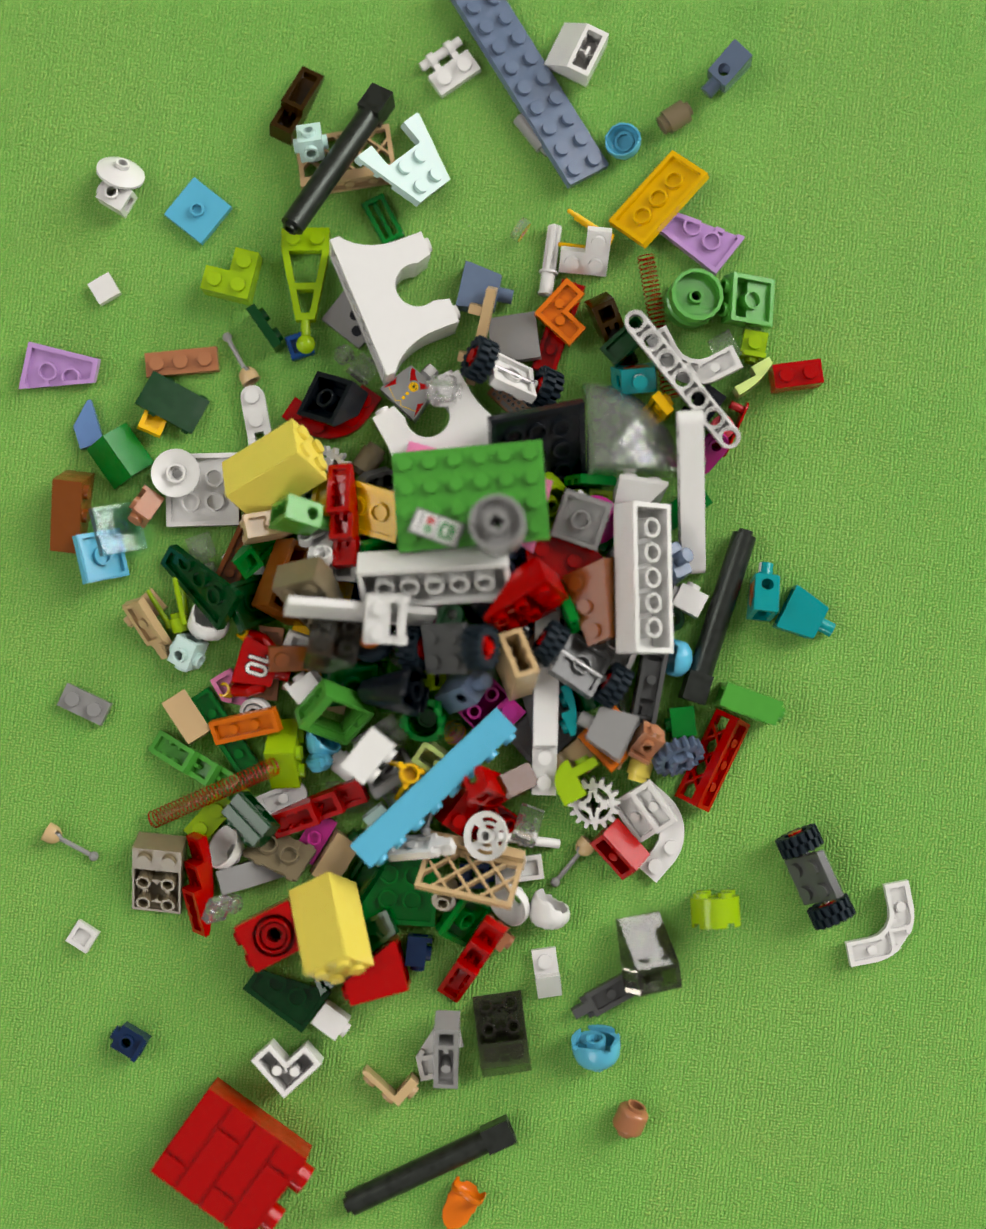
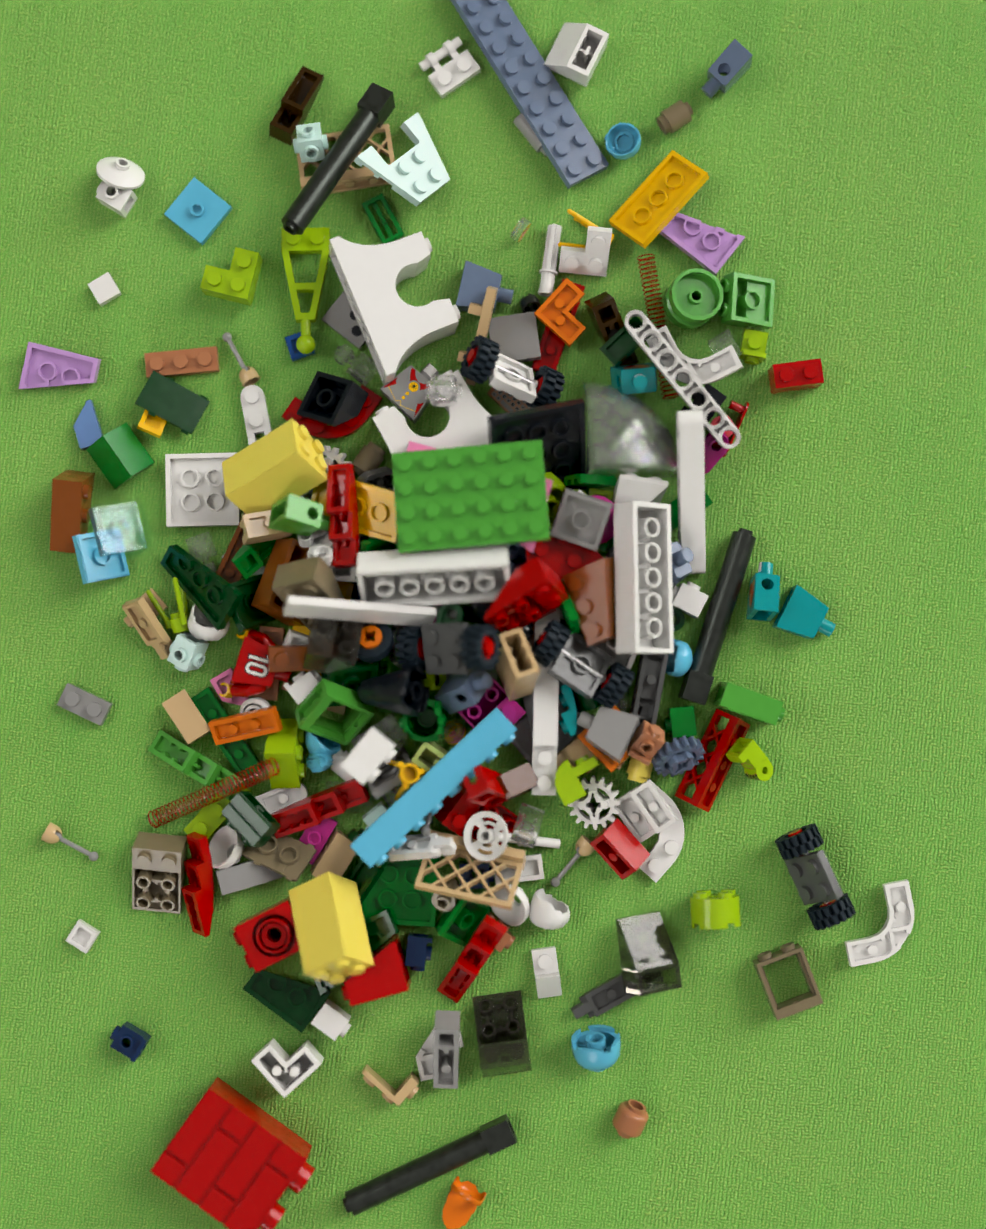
(144, 506): nougat brick -> none
(167, 464): white dish -> none
(218, 907): clear plate -> none
(272, 335): dark green plate -> none
(377, 618): white plate -> none
(436, 528): tile -> none
(494, 510): light grey wheel -> none
(525, 301): none -> pearl dark grey hinge
(662, 405): yellow plate -> none
(752, 758): none -> lime leg
(757, 372): yellowish green slope -> none
(796, 1003): none -> dark tan window

